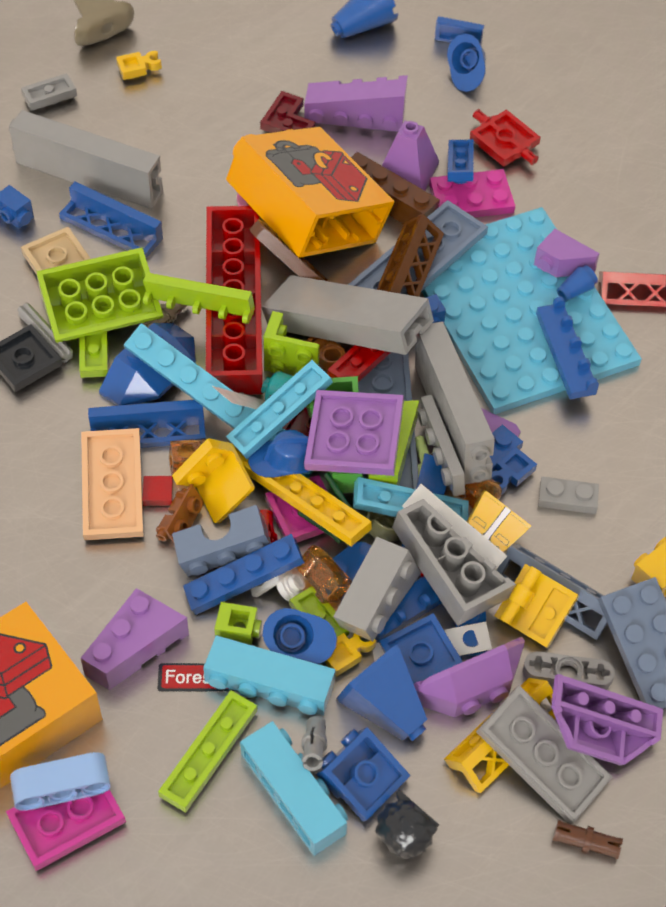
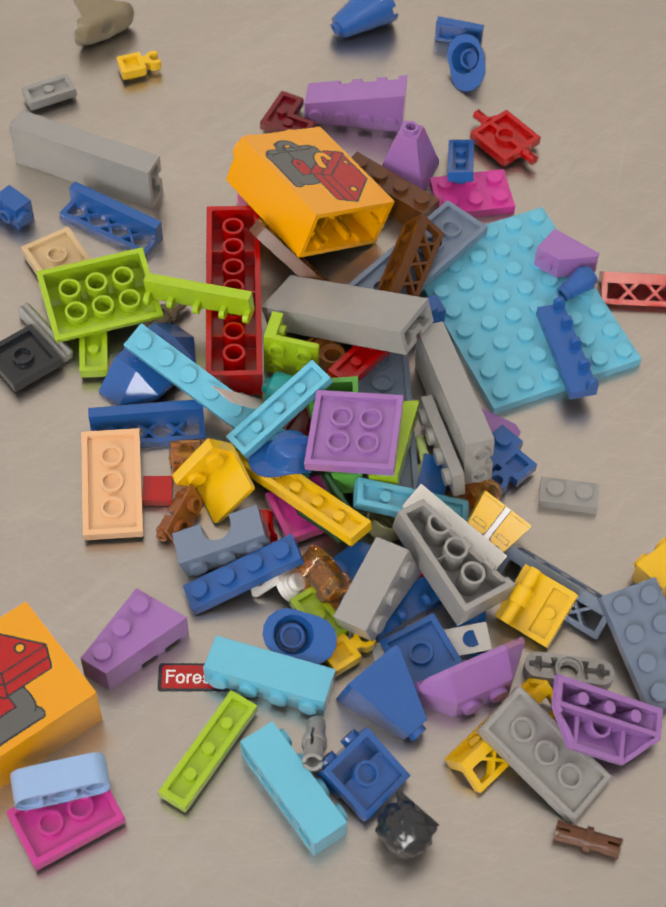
(238, 623): lime brick -> none

